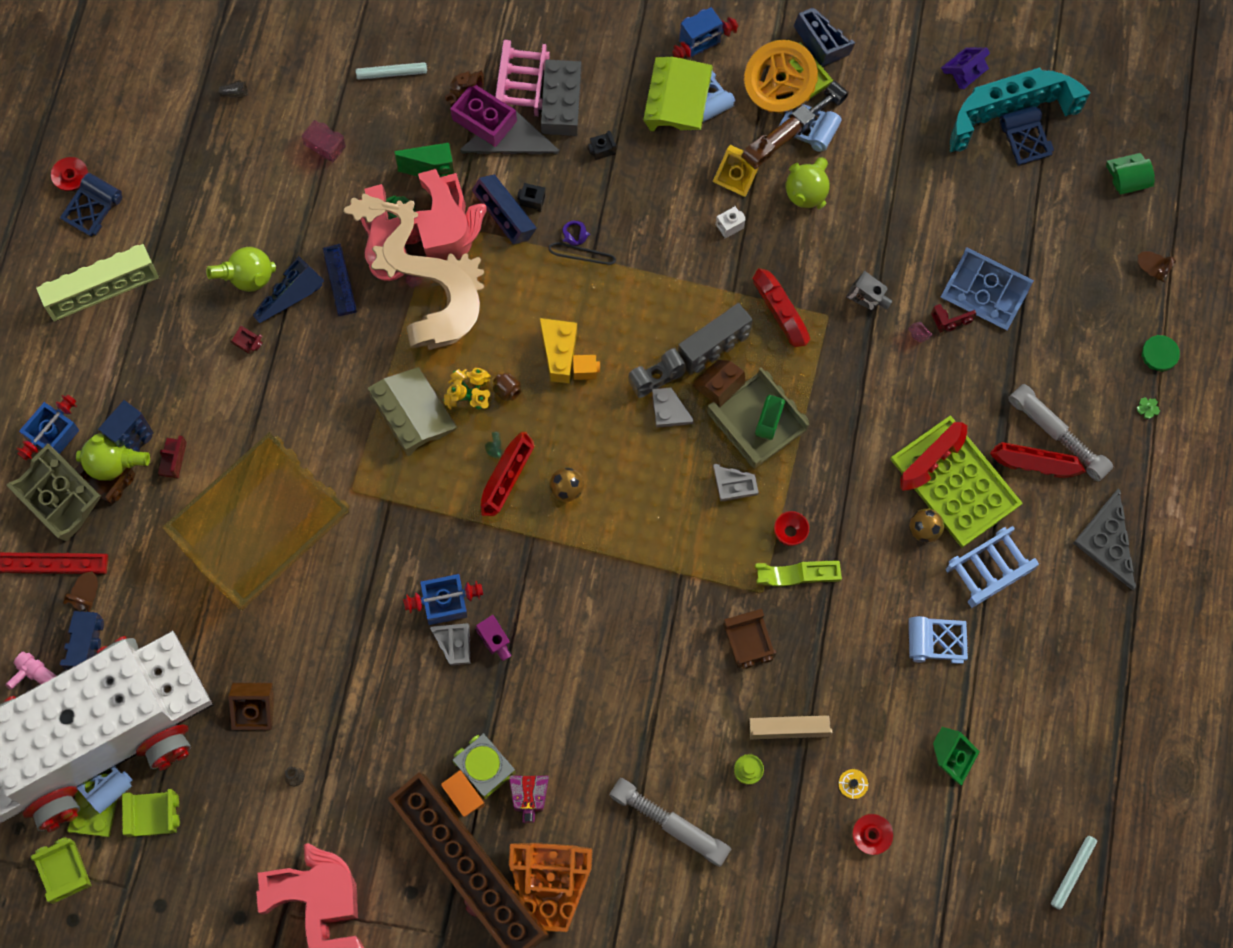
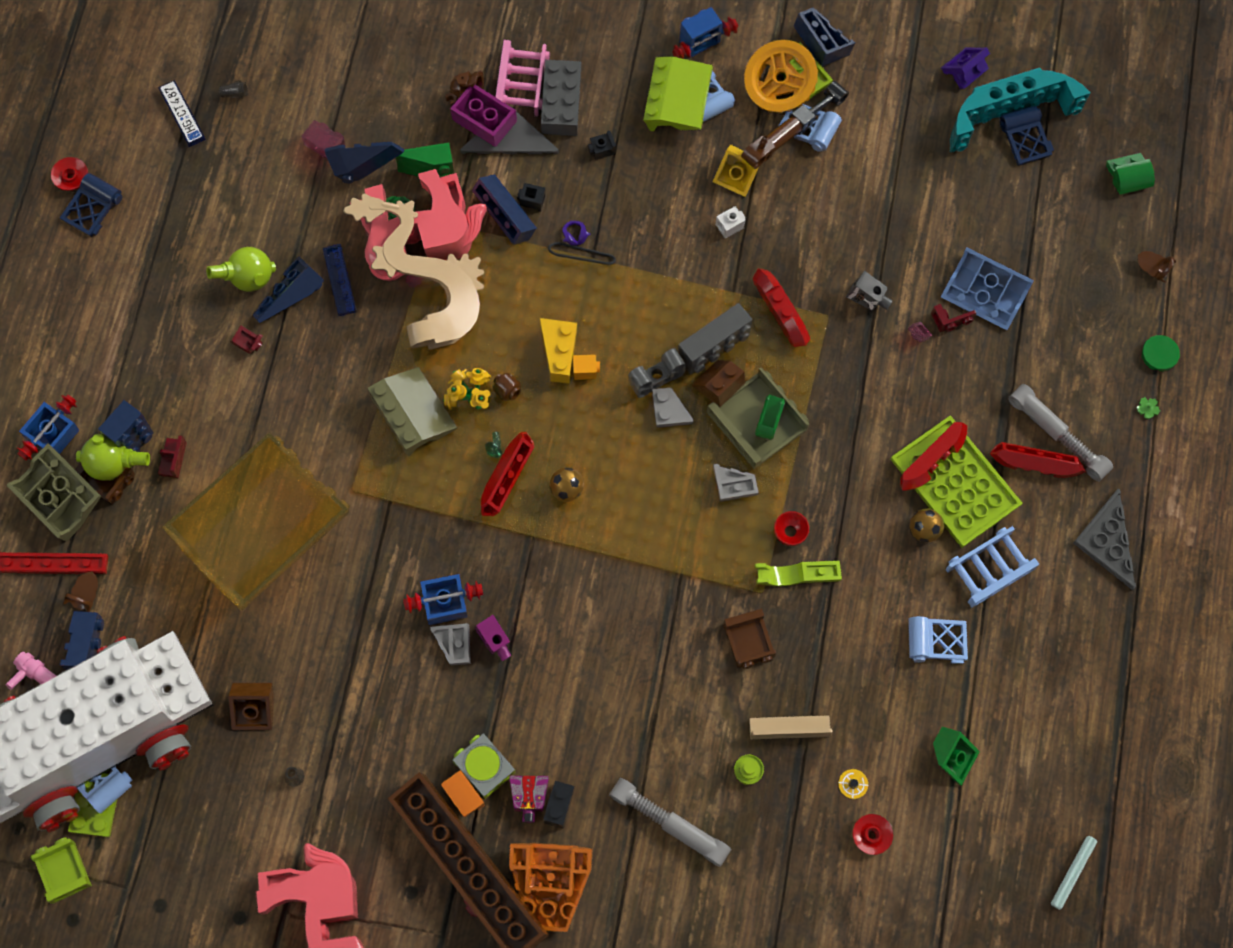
(97, 282): yellowish green brick -> none
(150, 813): lime panel -> none
(181, 113): none -> tile
(360, 161): none -> dark blue wedge
(393, 70): light aqua axle -> none
(559, 804): none -> black brick
(808, 184): lime piece -> none

